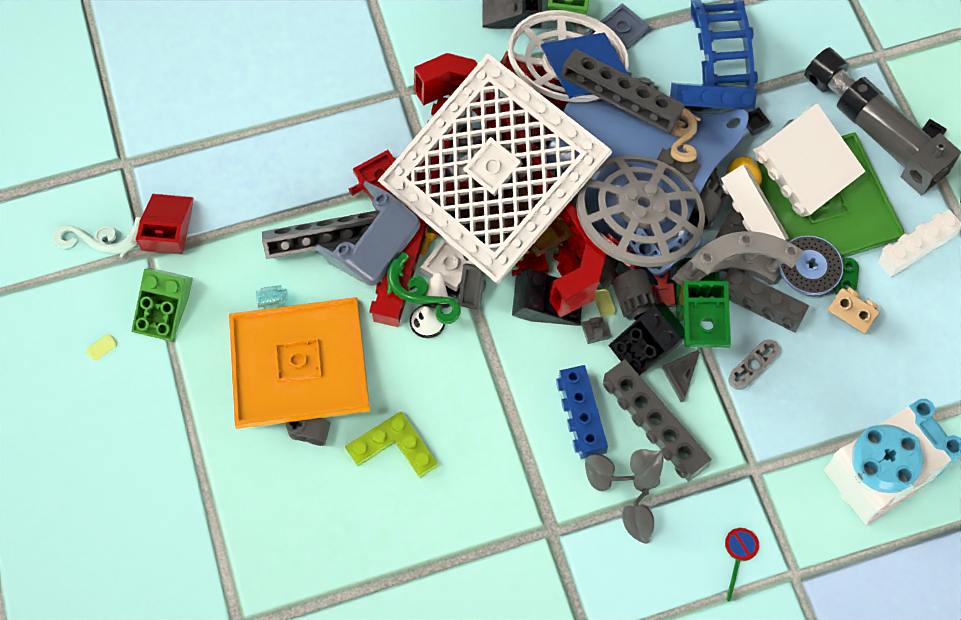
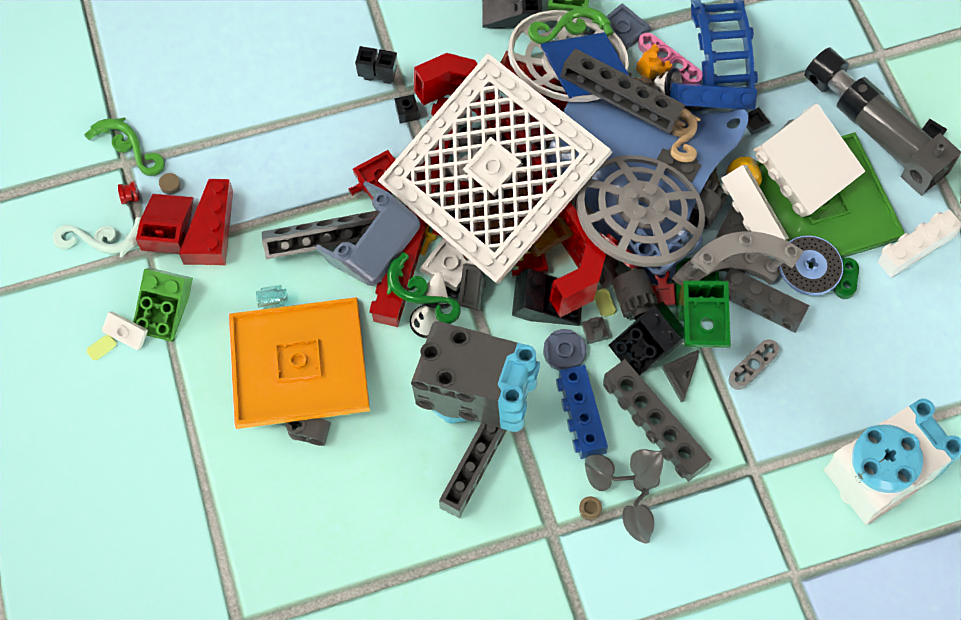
(124, 146): none -> bright green plant
(124, 330): none -> white plate
(128, 192): none -> red wheel
(169, 183): none -> dark tan tile
(209, 229): none -> red wedge
(376, 67): none -> black hips
(397, 431): lime plate -> none
(406, 108): none -> black plate
(471, 469): none -> dark grey brick
(474, 377): none -> dark grey piece
(564, 349): none -> sand blue tile
(566, 260): red plate -> none
(574, 29): none -> bright green plant
(590, 508): none -> dark tan tile
(650, 64): none -> light orange piece
(664, 80): none -> hat
(672, 56): none -> bright pink beam
(742, 546): piece -> none
(854, 310): tan brick -> none

